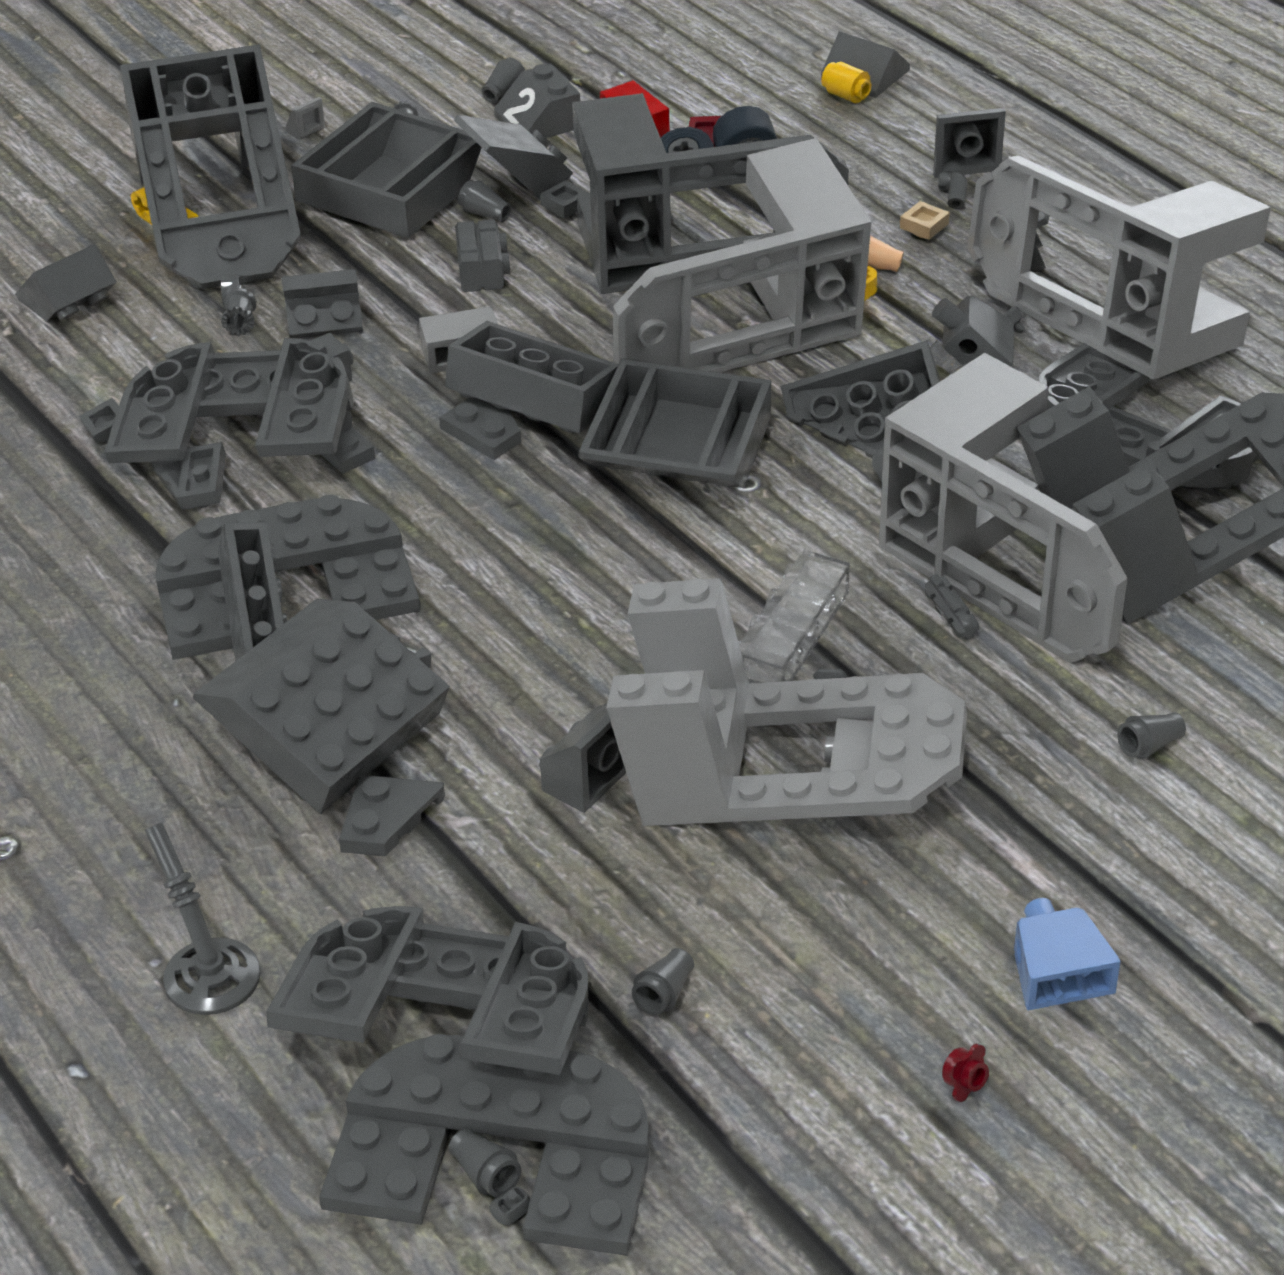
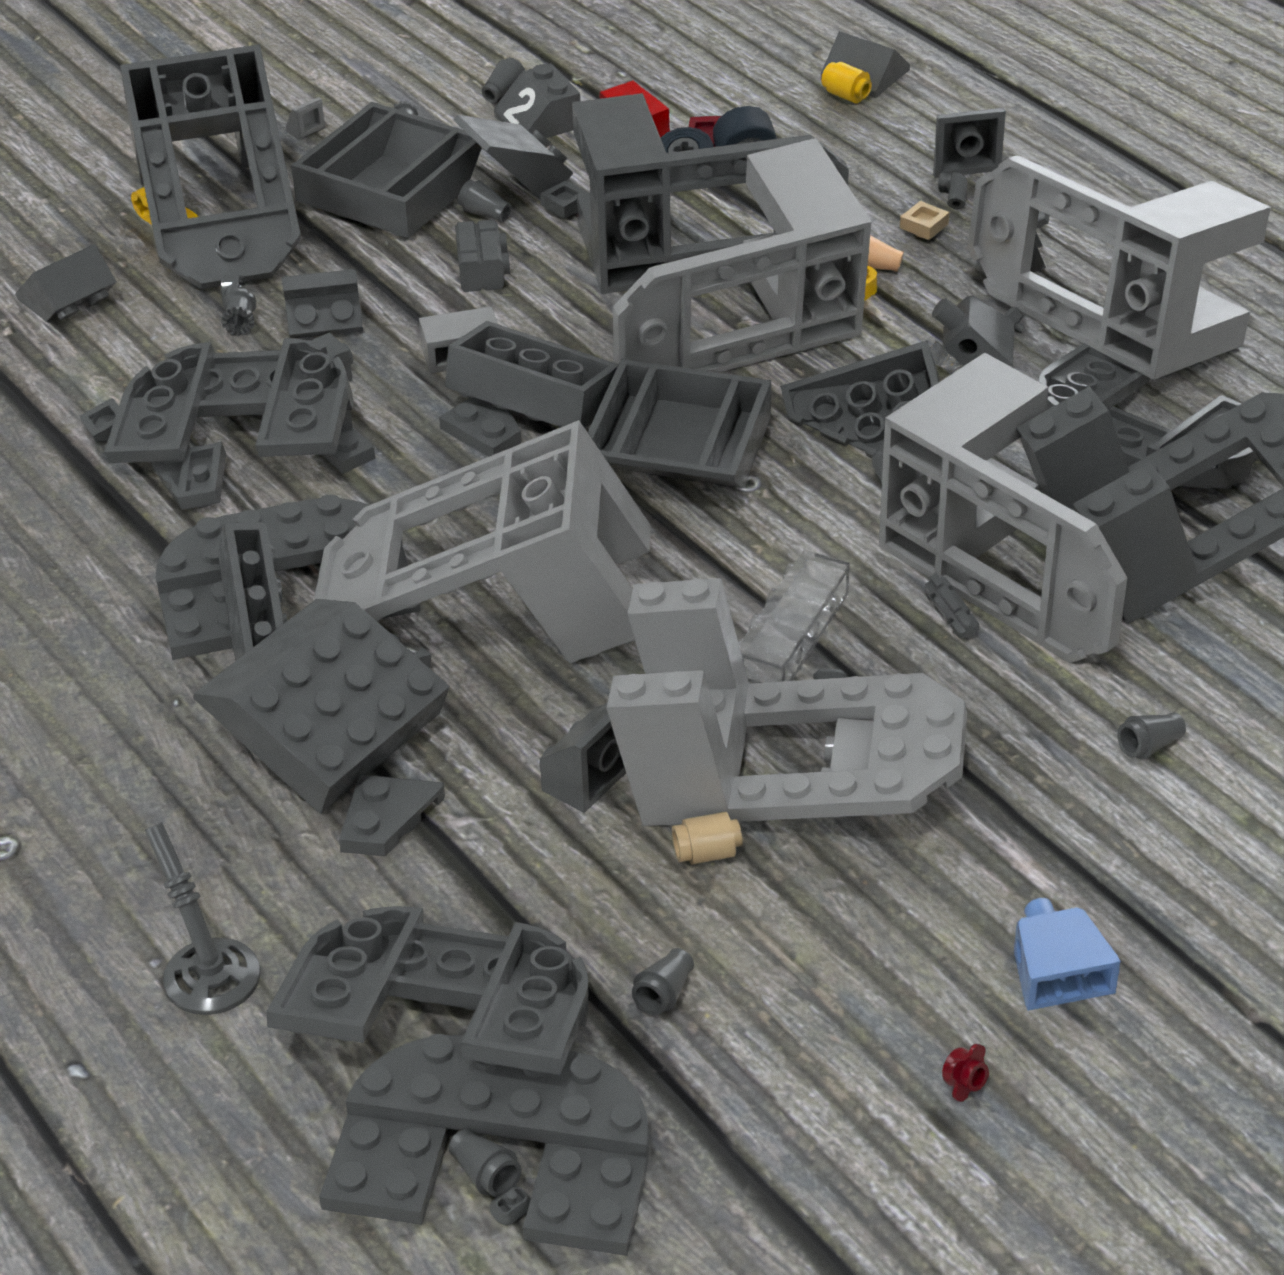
(555, 541): none -> light grey bracket
(706, 838): none -> tan brick

